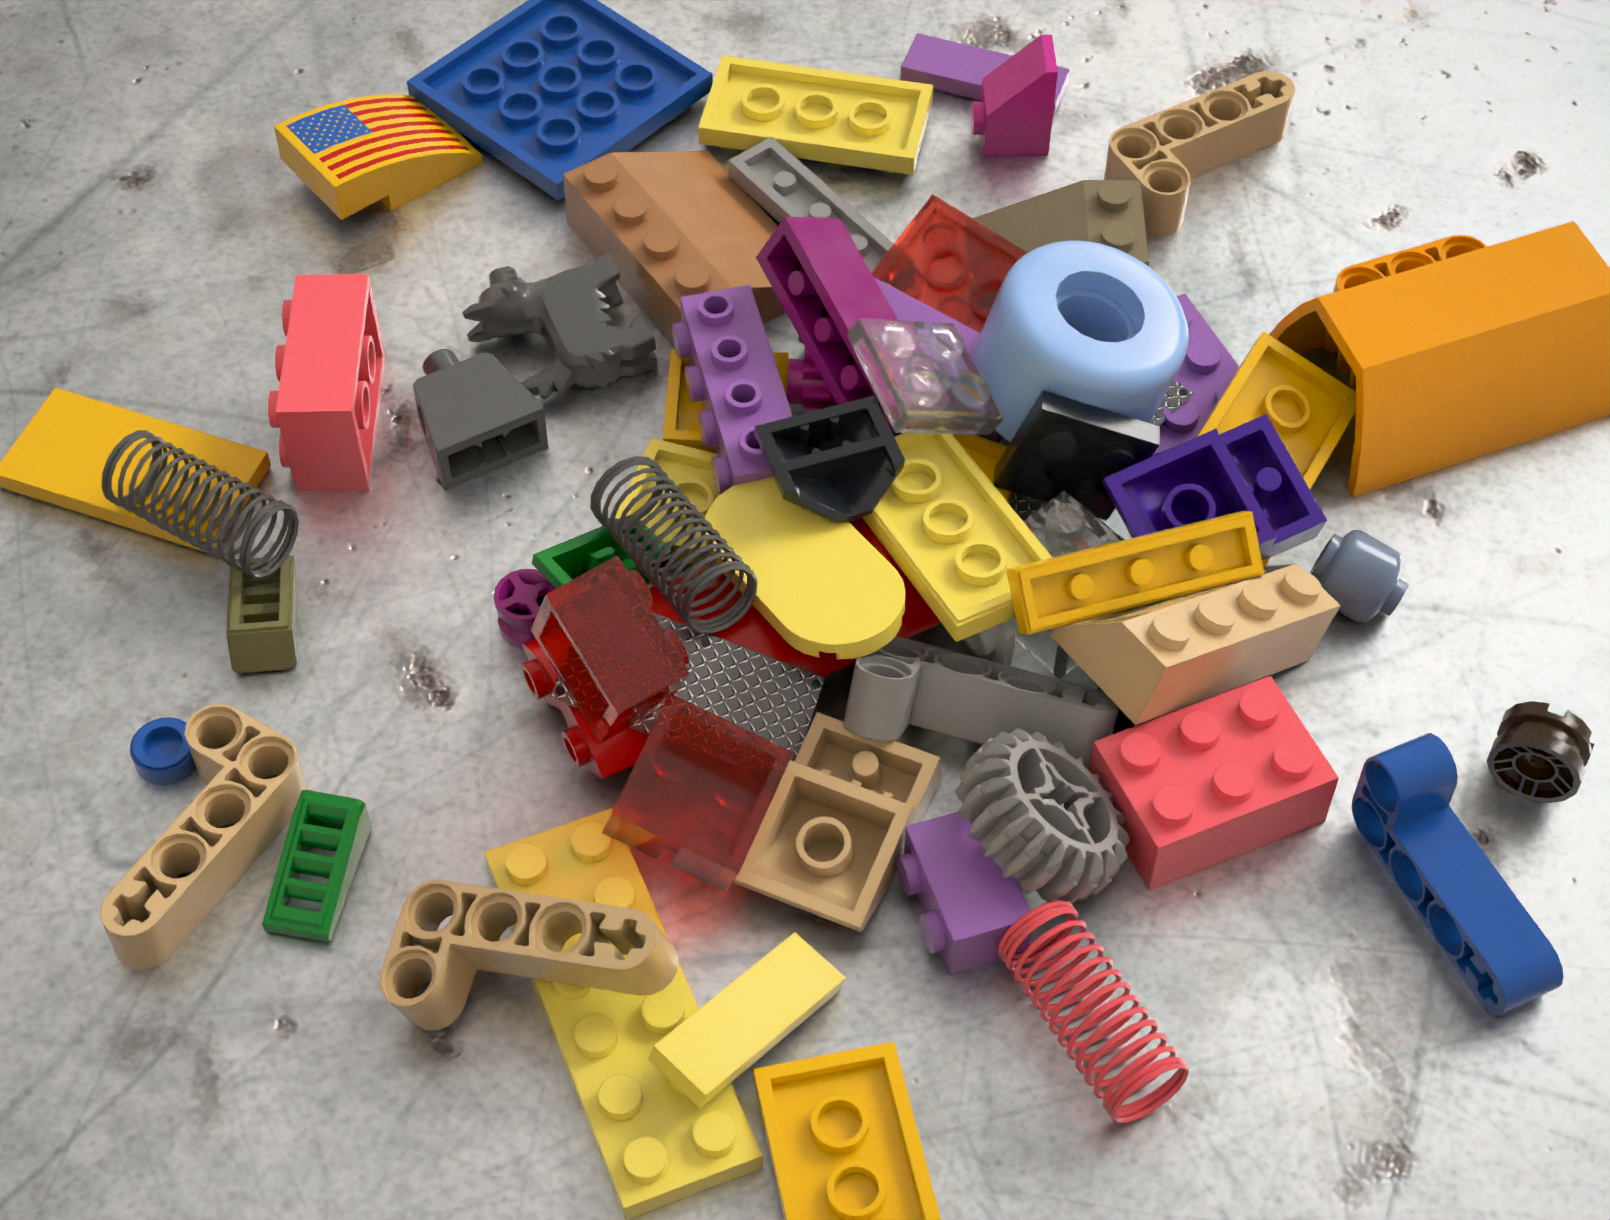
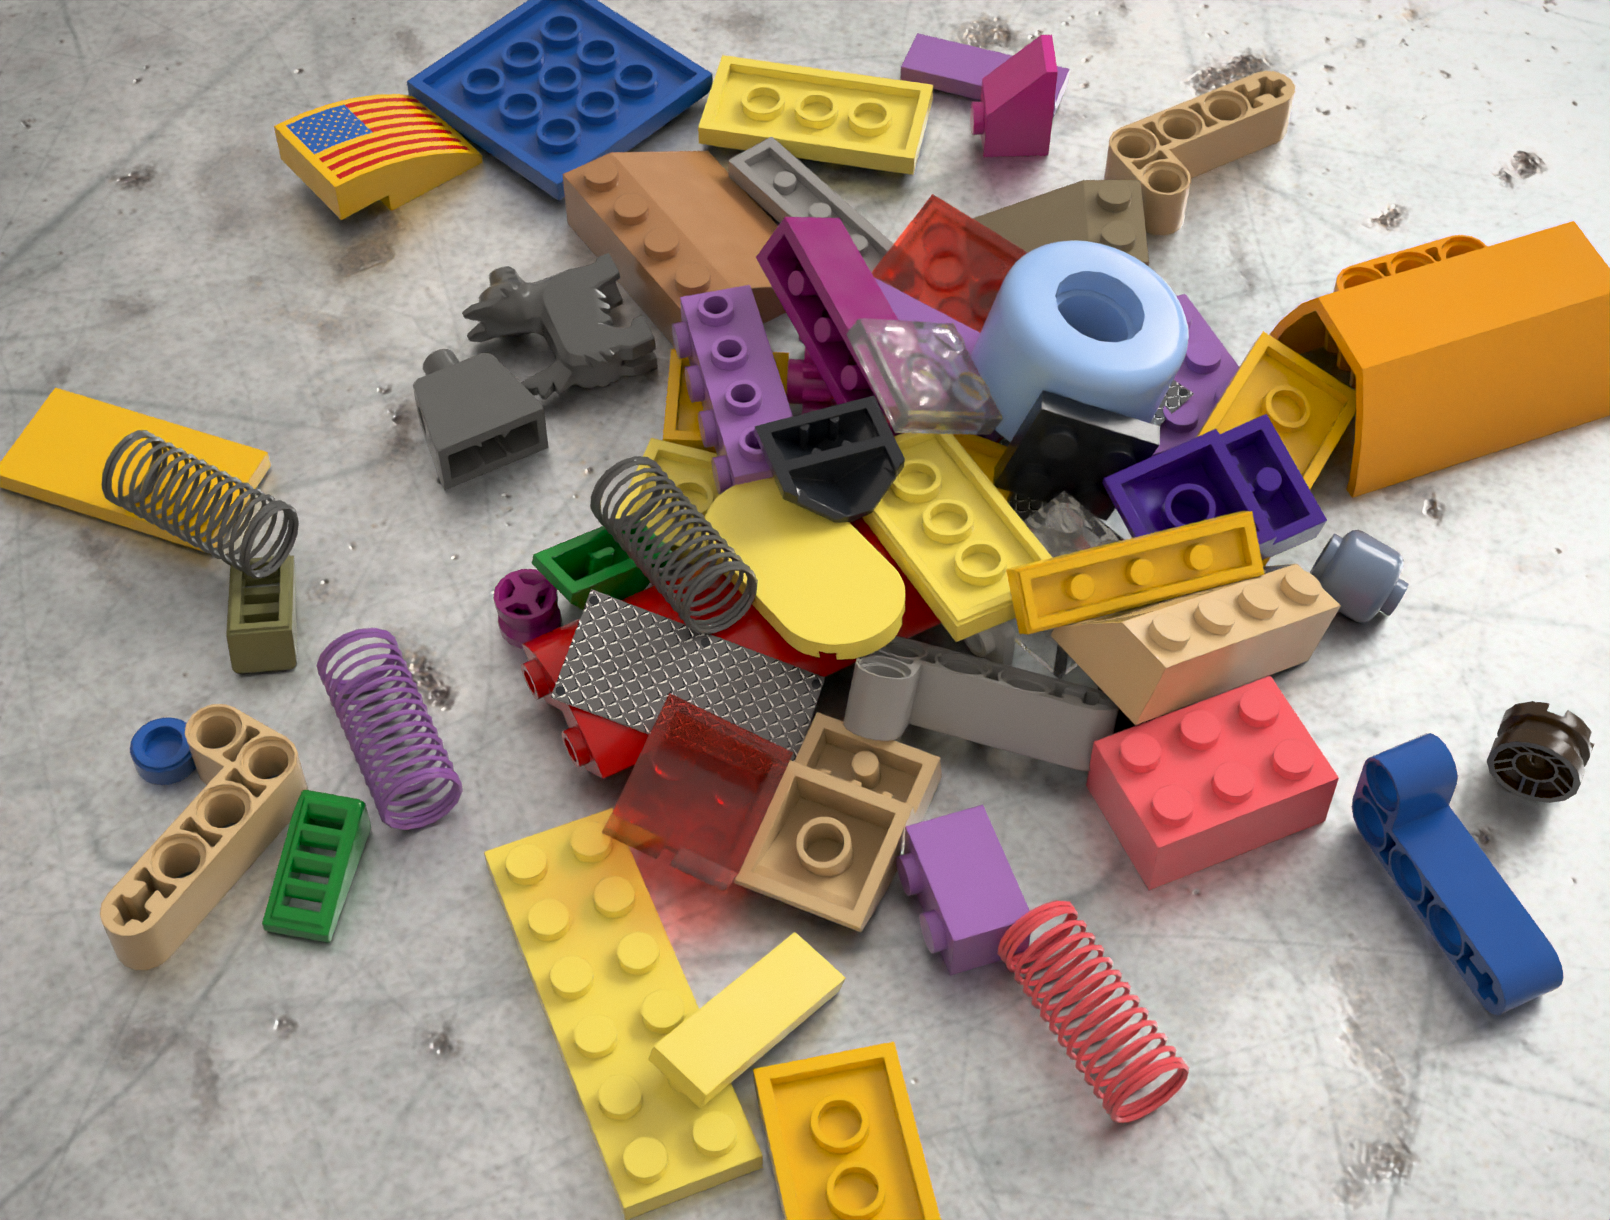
(328, 383): coral brick -> none
(370, 680): none -> medium lavender piece
(532, 950): tan beam -> none
(610, 647): clear red piece -> none
(1042, 816): light grey gear -> none

